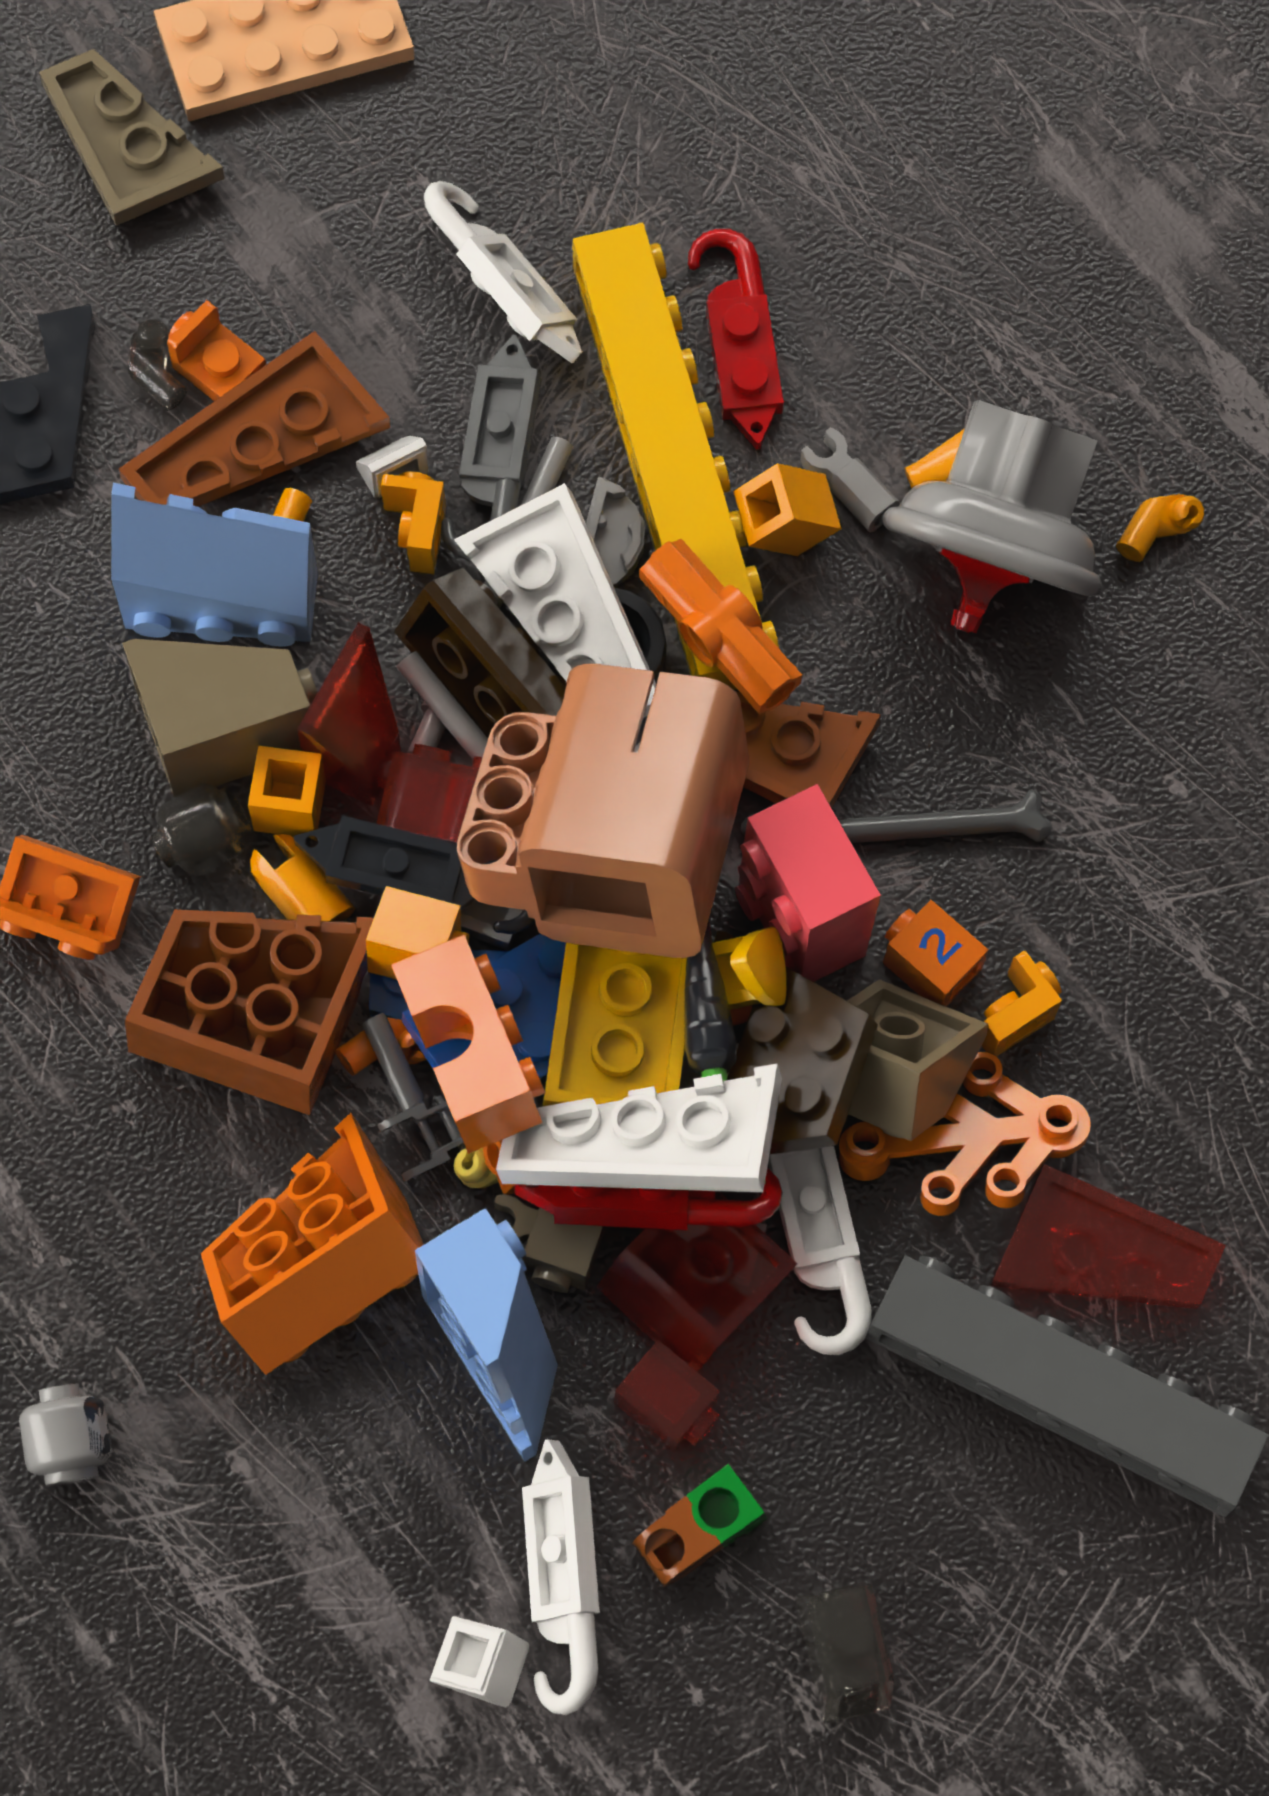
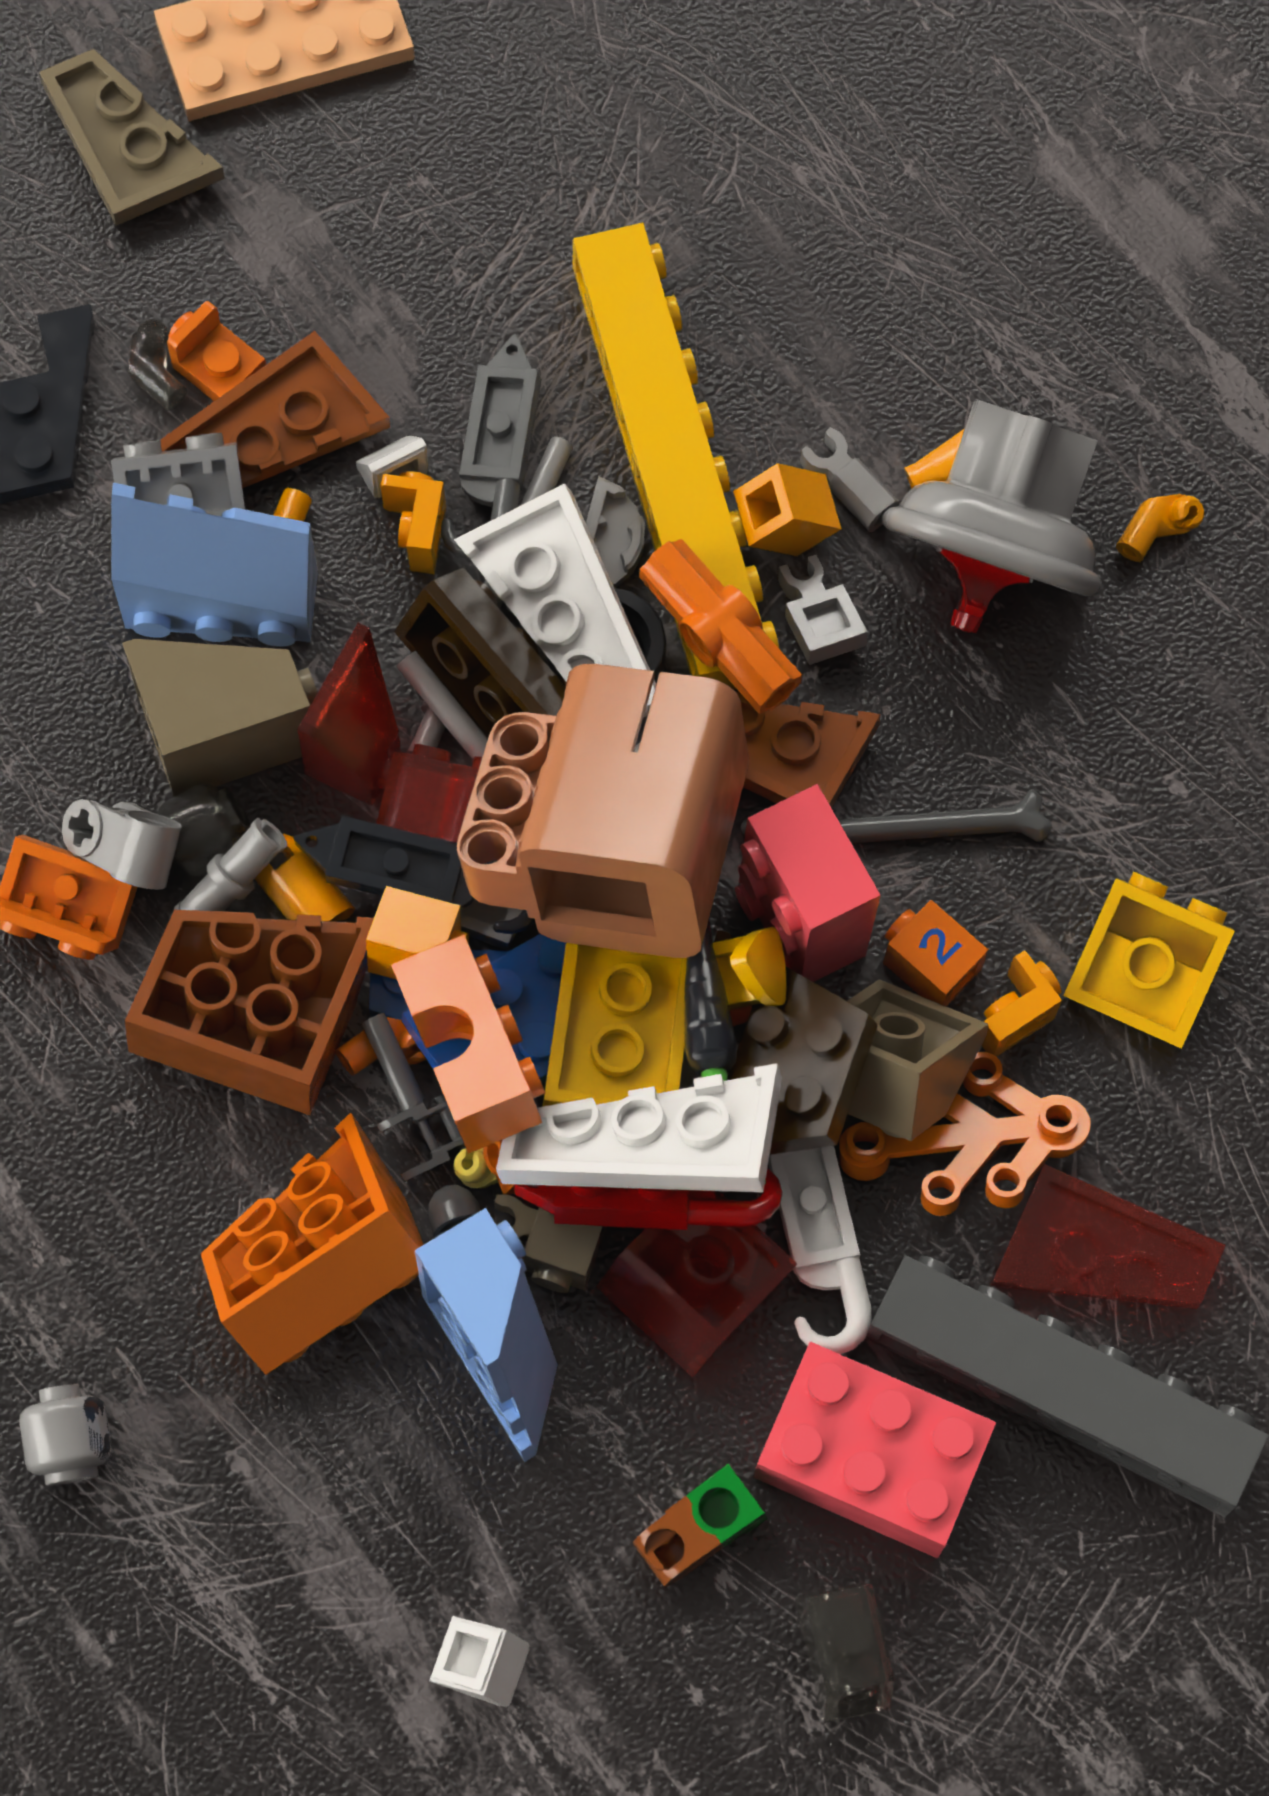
(123, 841): none -> light grey piece
(203, 472): none -> light grey bracket
(233, 874): none -> light grey pin
(286, 791): light orange brick -> none
(450, 1207): none -> dark grey hinge
(504, 273): white plate -> none
(562, 1572): white plate -> none
(668, 1398): clear red brick -> none
(741, 338): red plate -> none
(821, 618): none -> light grey plate
(874, 1450): none -> coral brick
(1150, 959): none -> yellow plate

